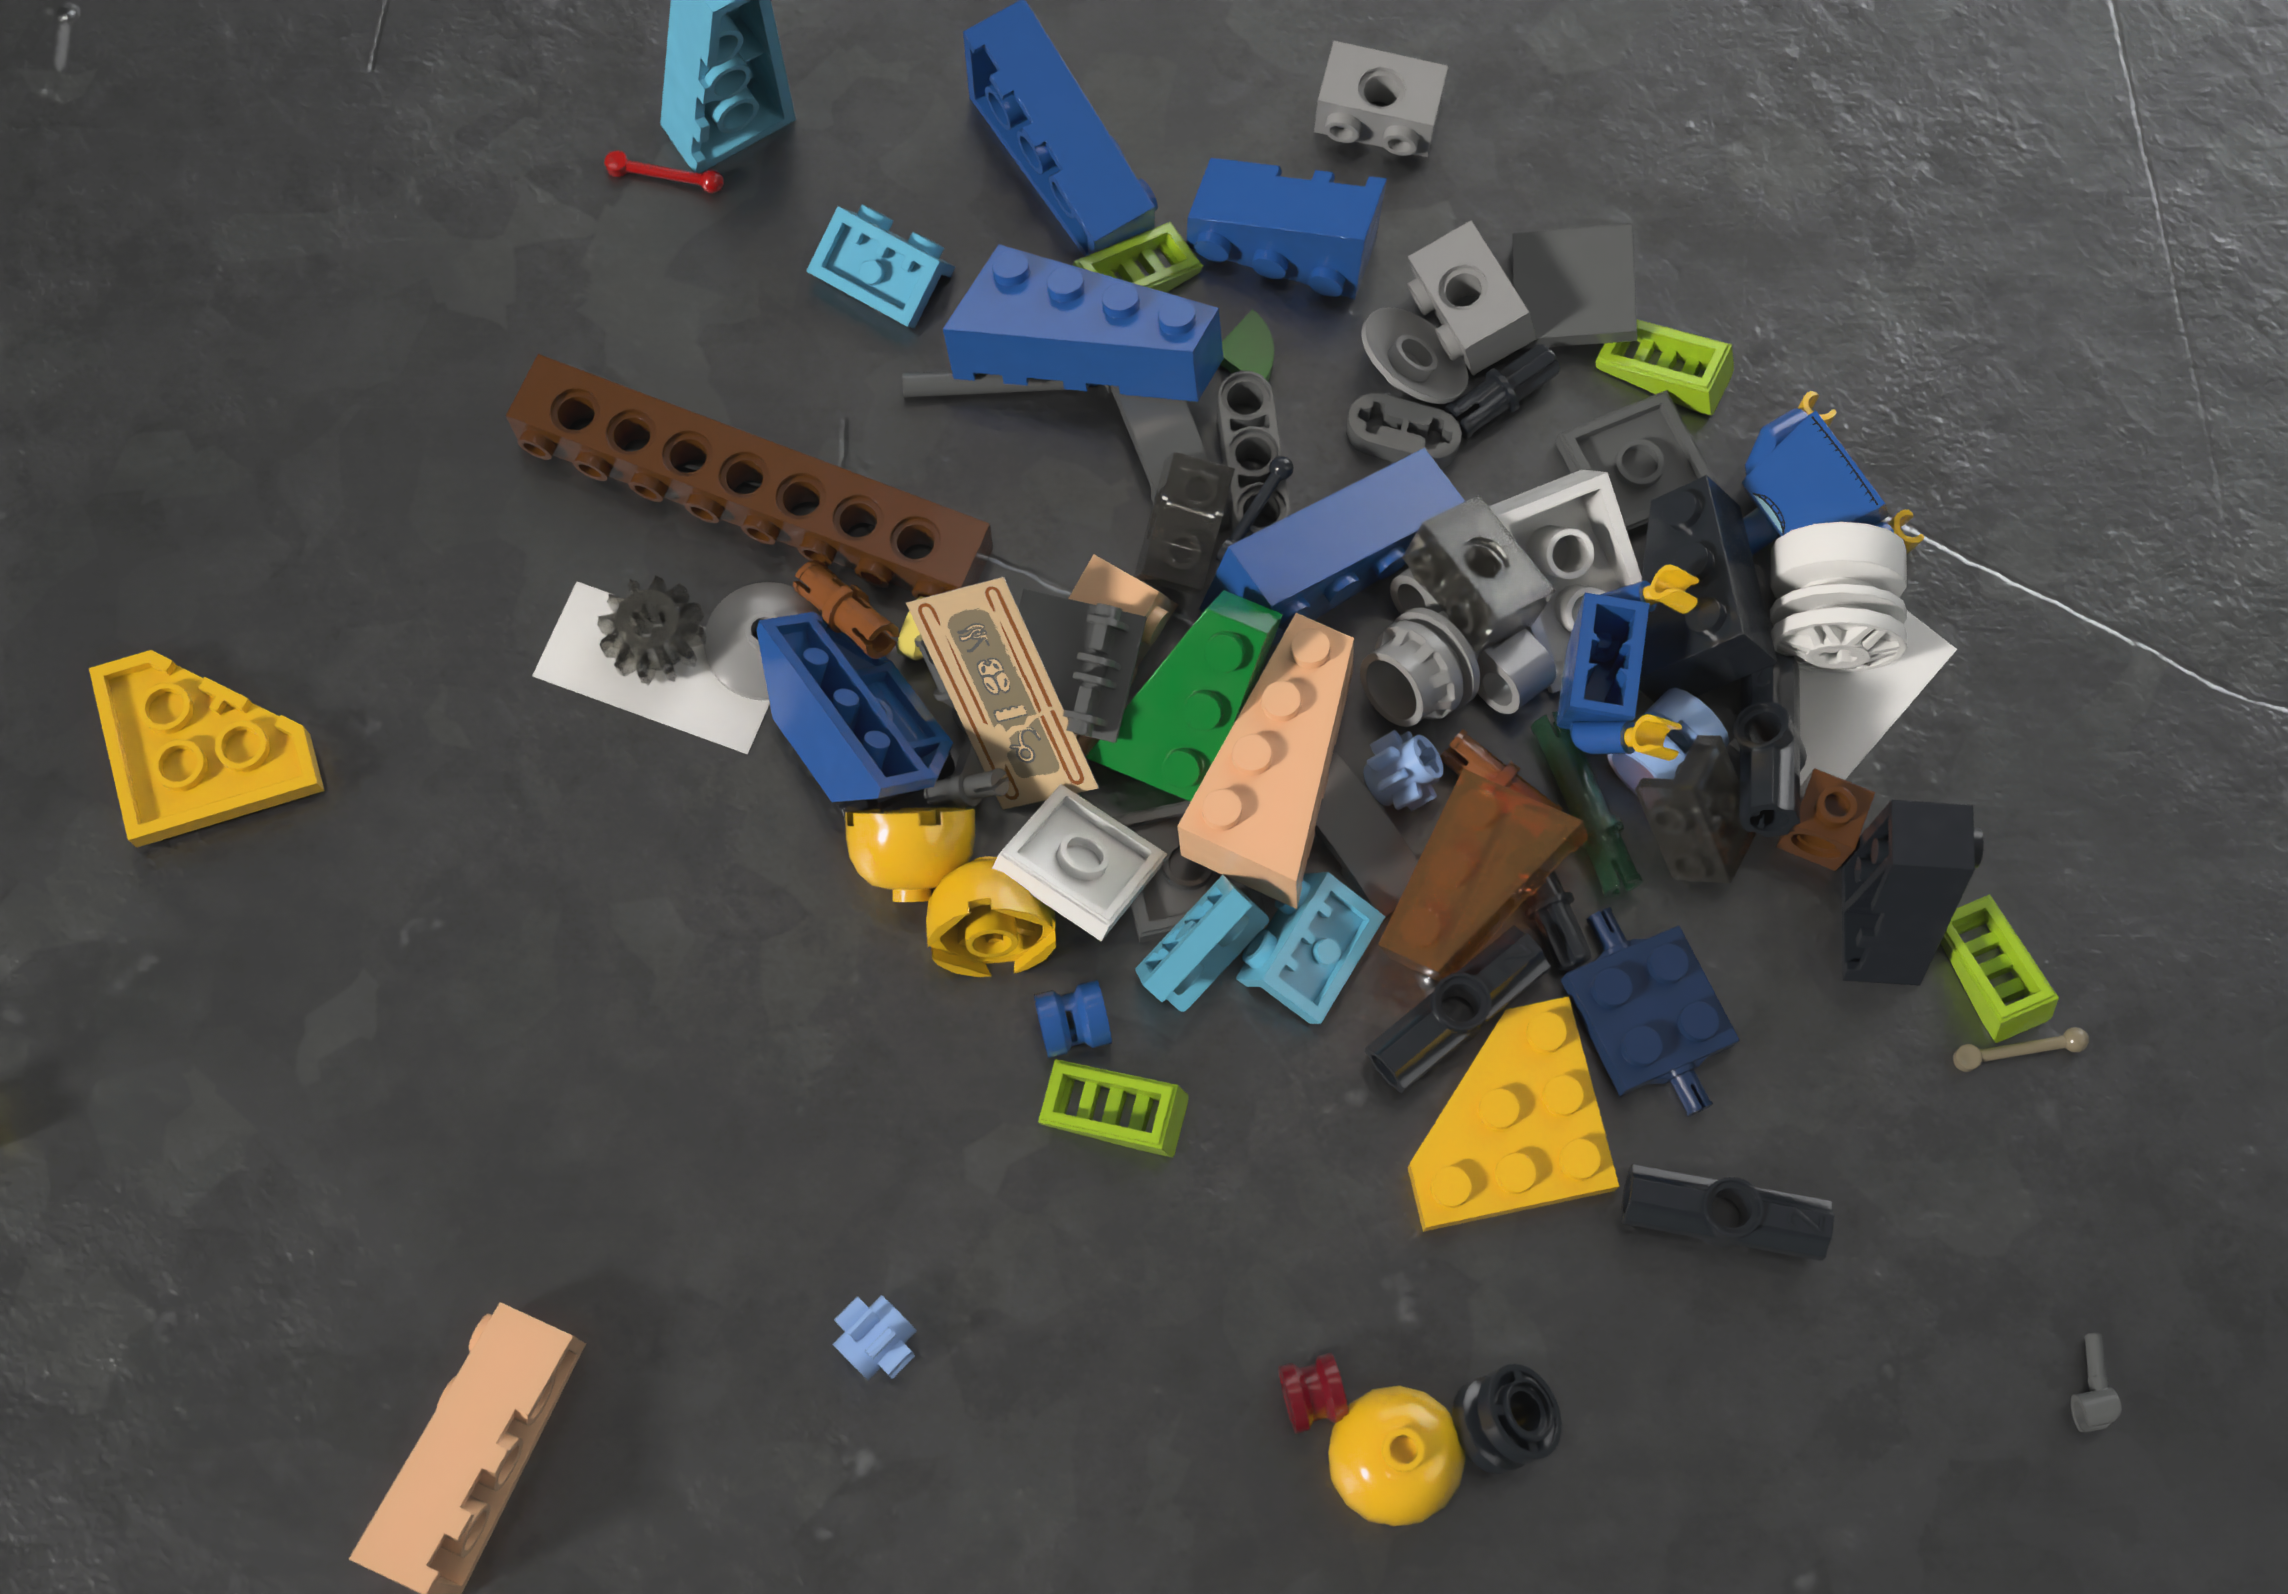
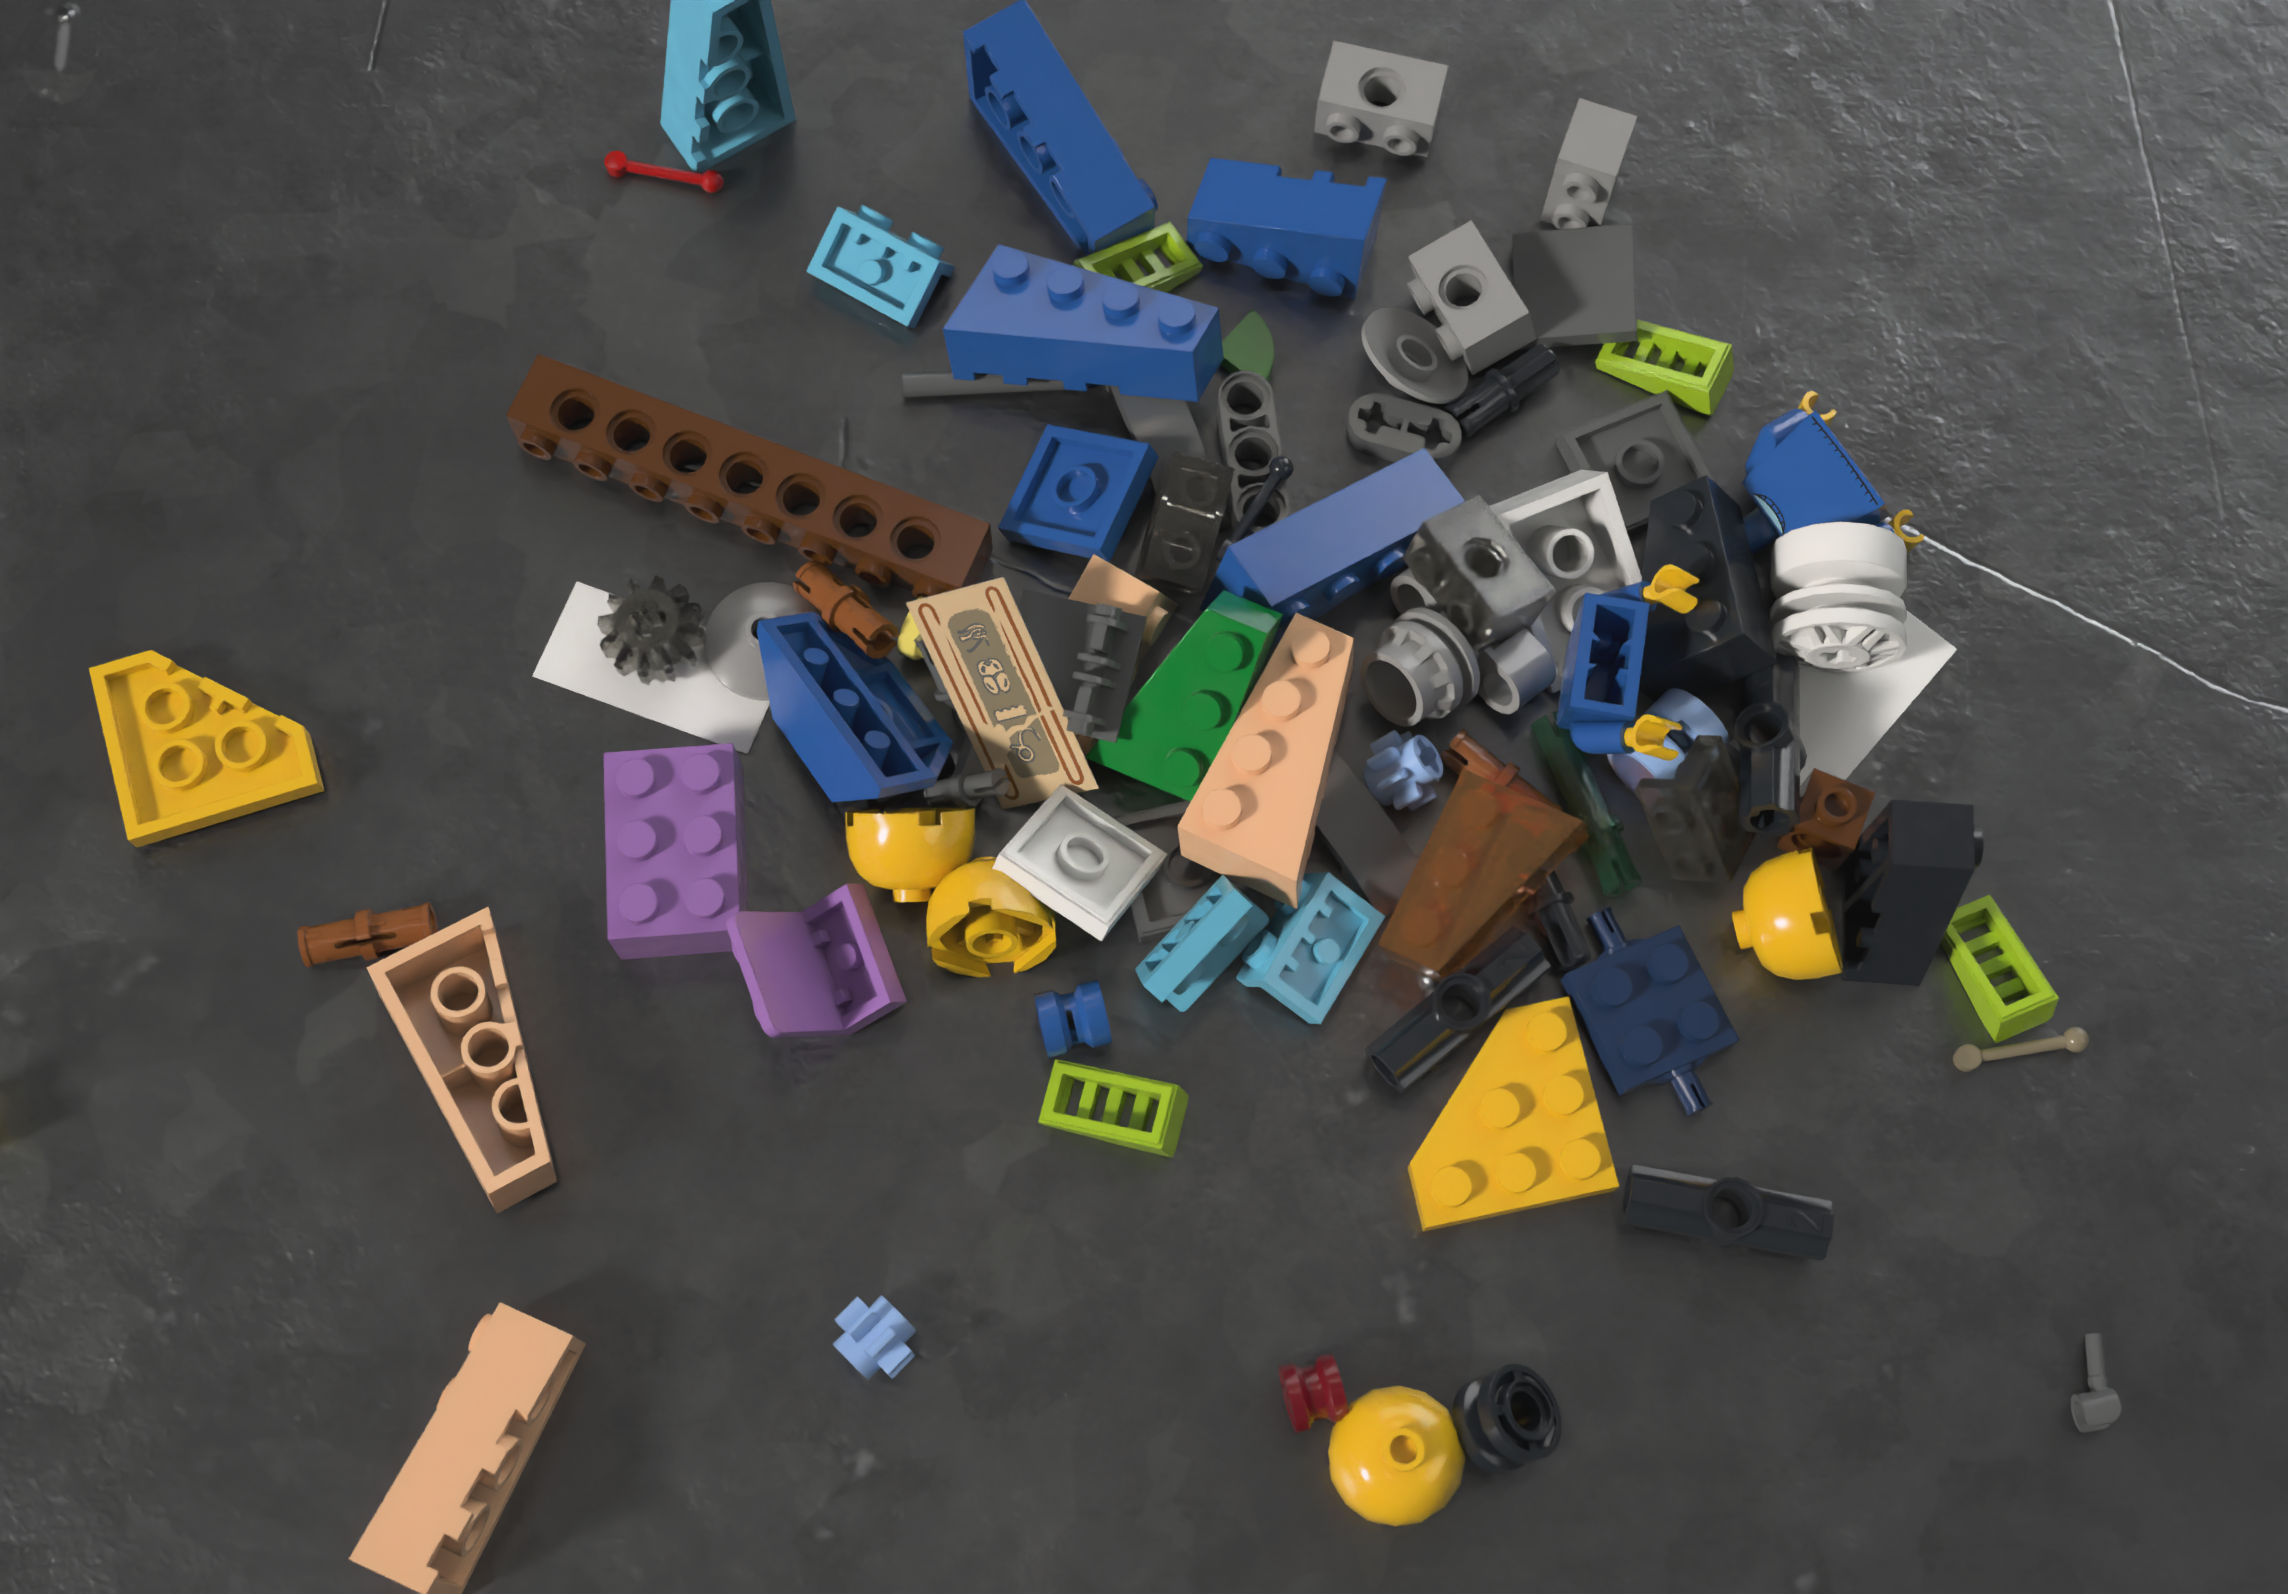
(366, 934): none -> dark orange pin
(466, 1039): none -> light nougat wedge
(674, 849): none -> medium lavender brick
(816, 967): none -> medium lavender bracket
(1078, 492): none -> blue plate
(1587, 166): none -> light grey brick
(1789, 918): none -> yellow cylinder

